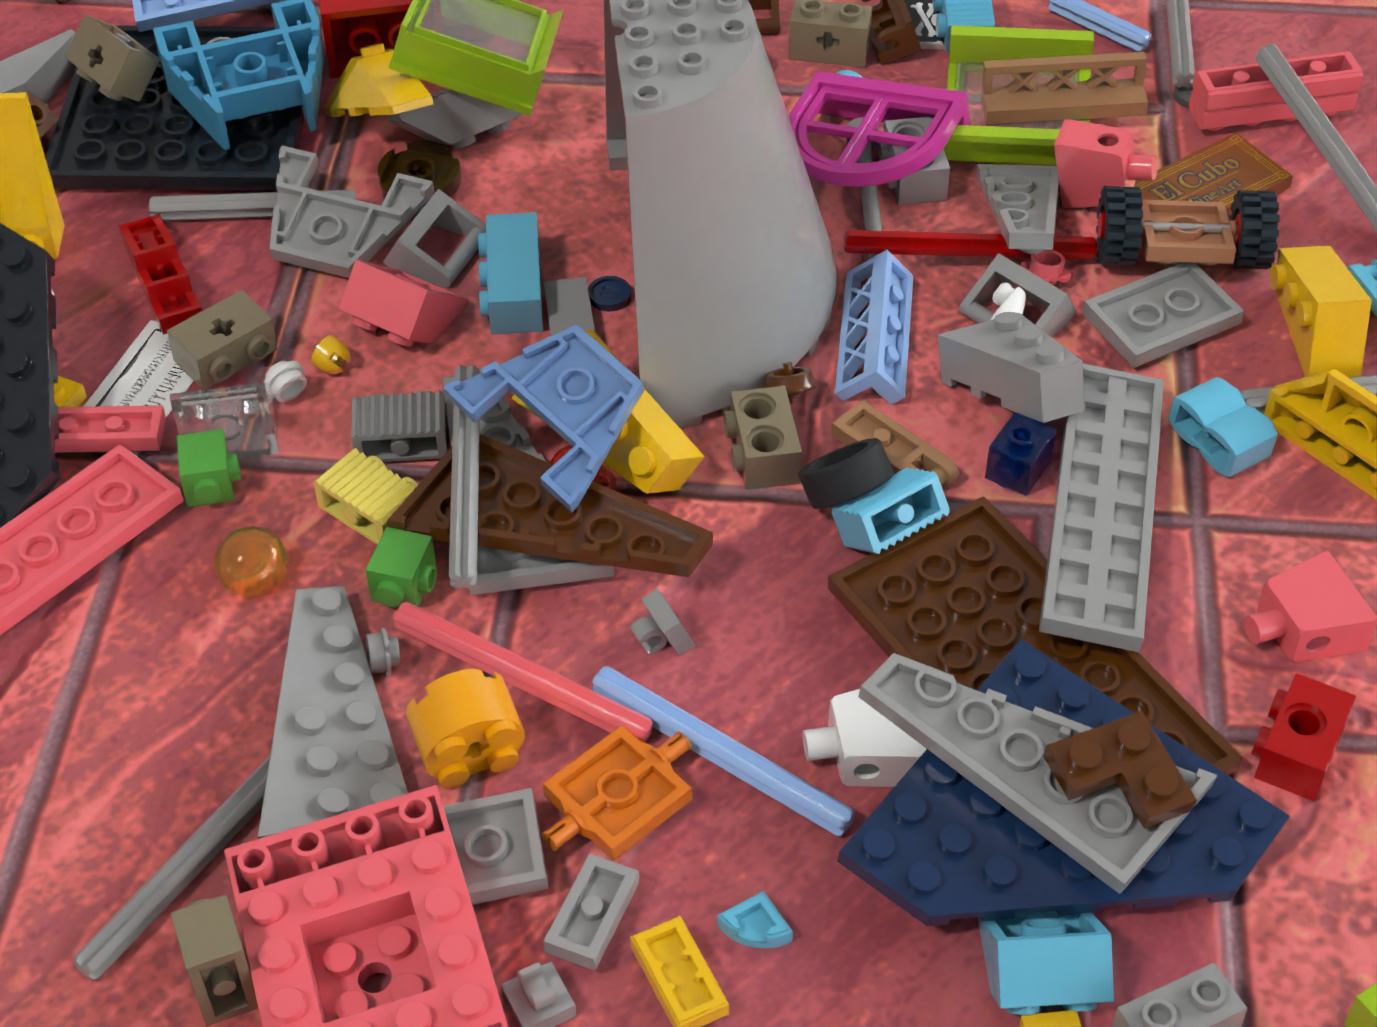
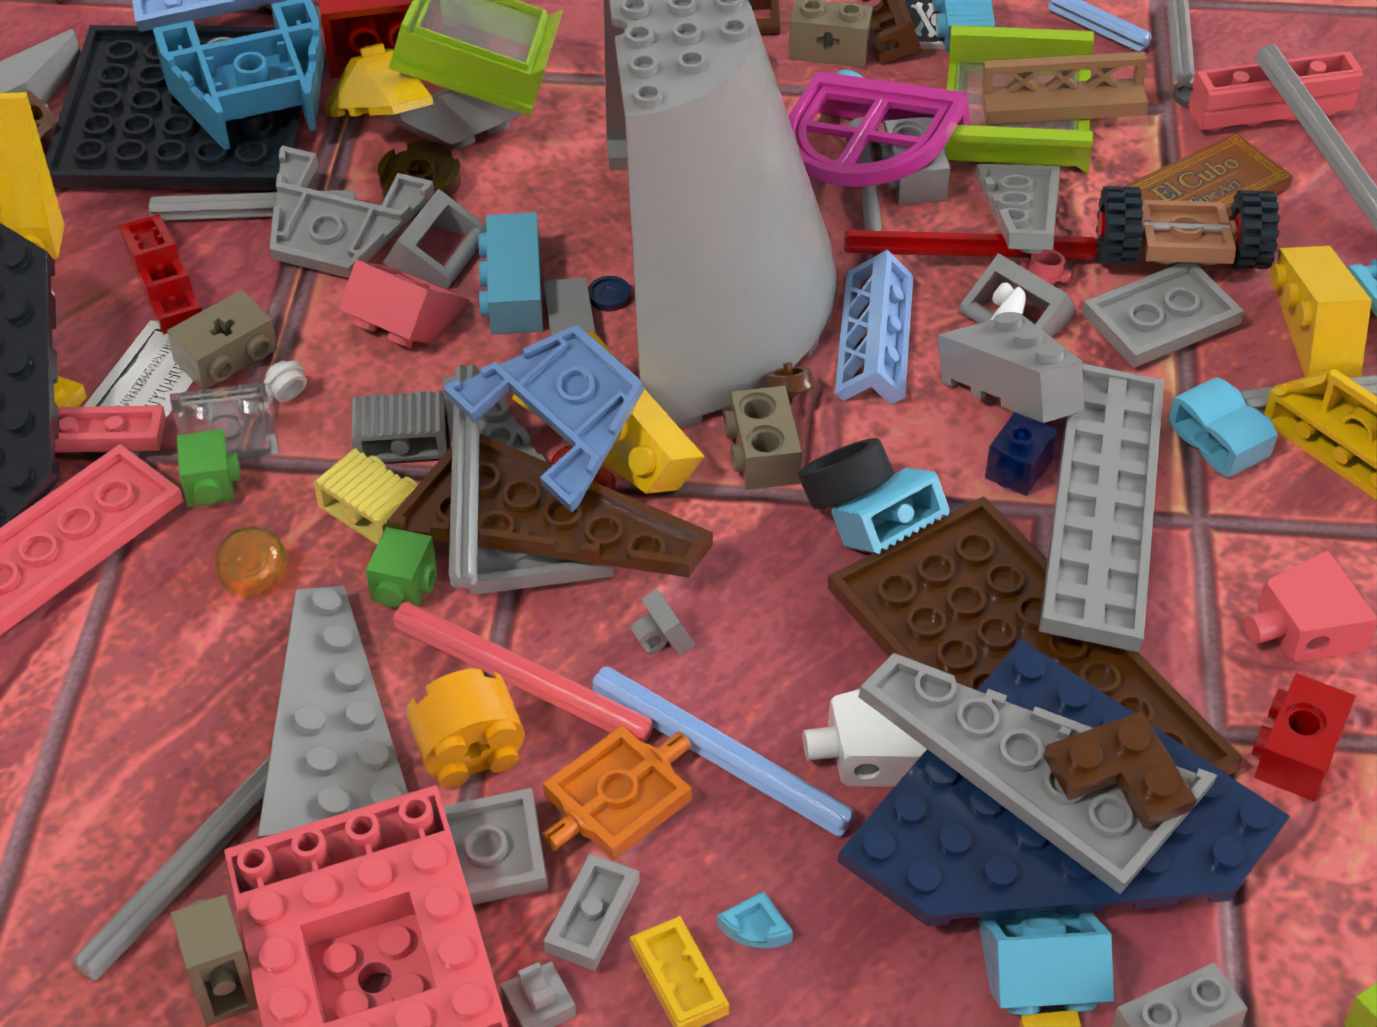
(111, 59): dark tan brick -> none
(330, 355): yellow hinge -> none
(382, 652): light grey plate -> none
(900, 444): medium nougat plate -> none
(1094, 158): coral torso -> none

